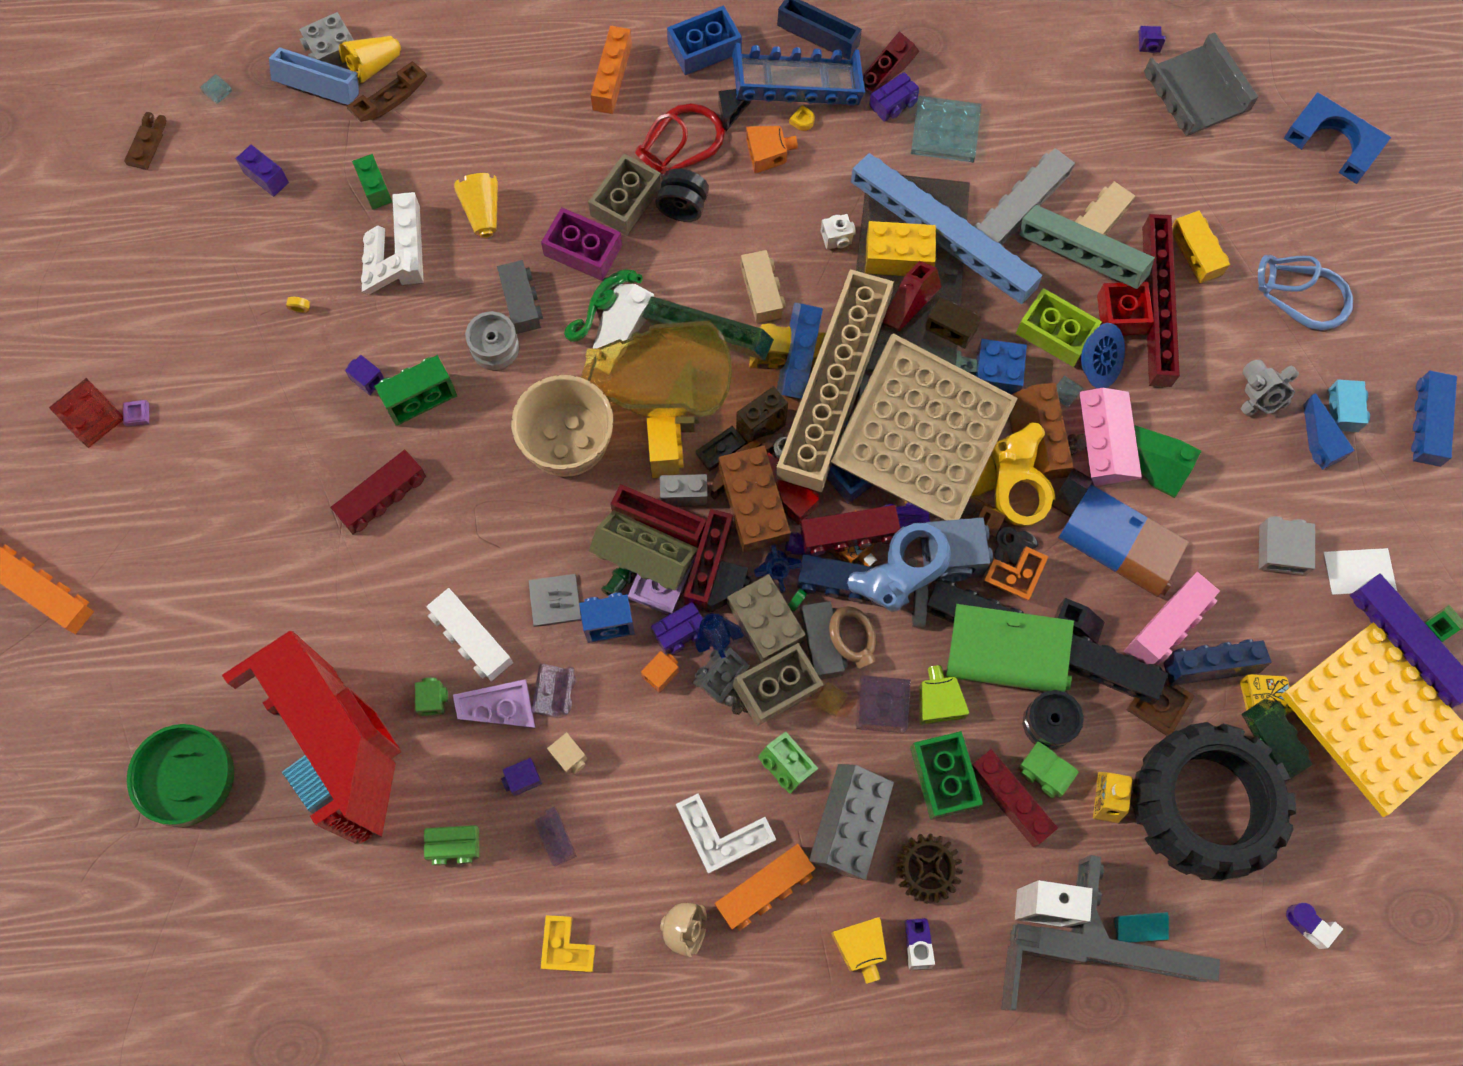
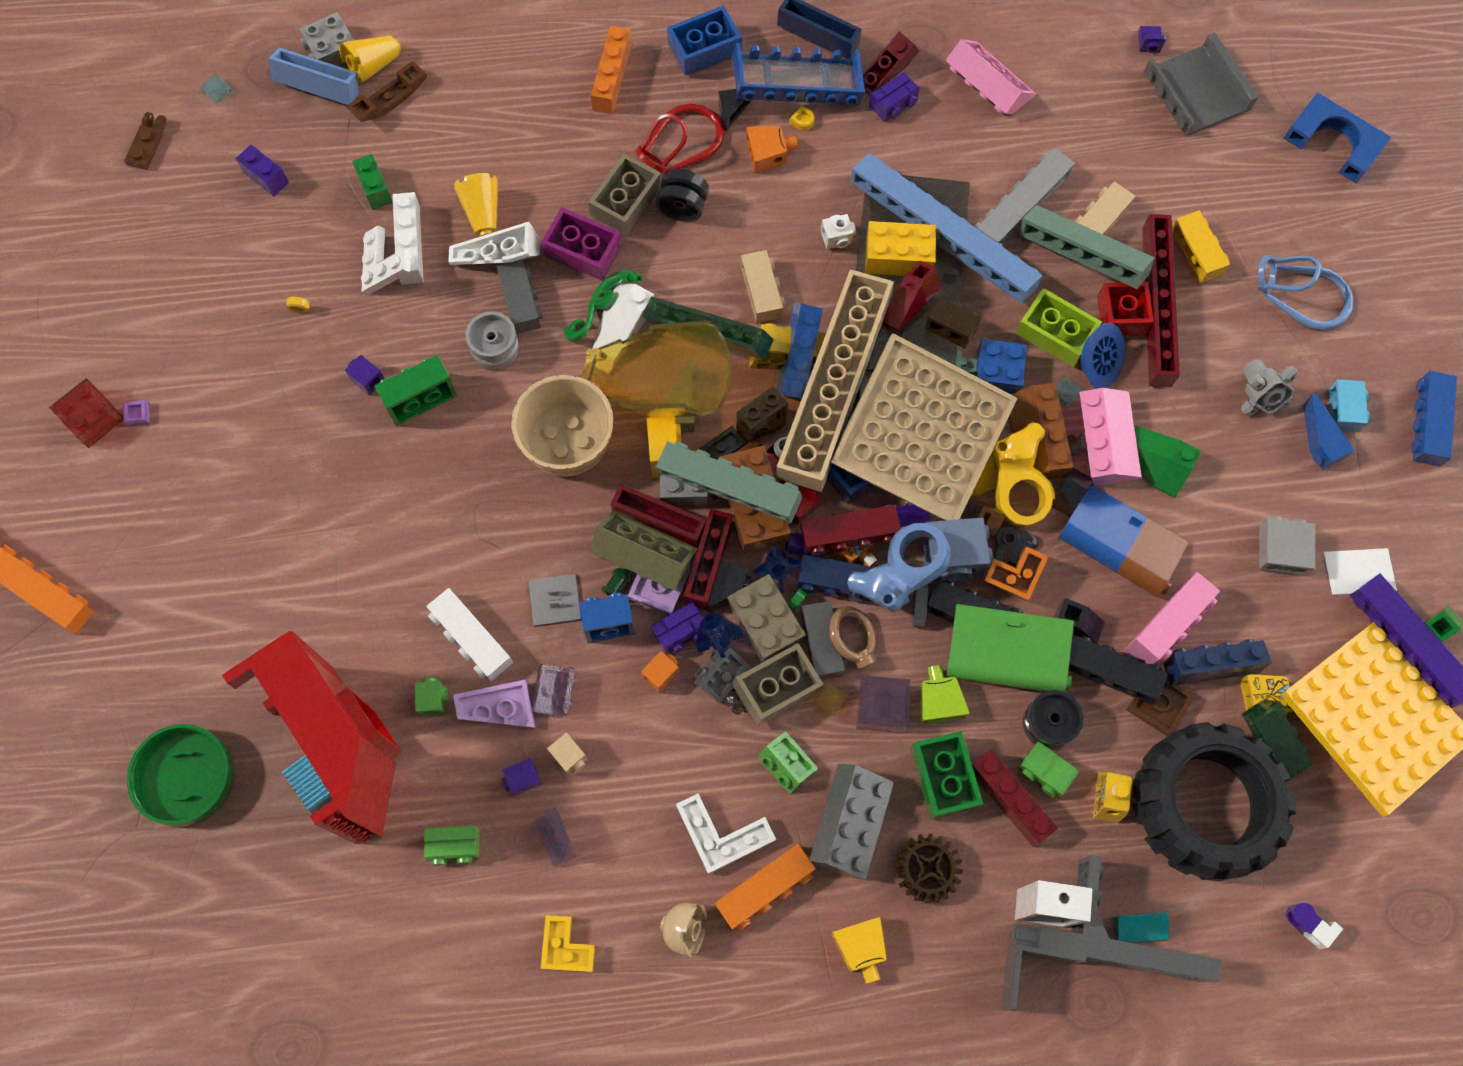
(379, 492): dark red brick -> none
(498, 247): none -> white wedge
(729, 482): none -> sand green brick
(919, 944): leg -> none
(946, 129): clear light blue plate -> none
(989, 77): none -> bright pink slope

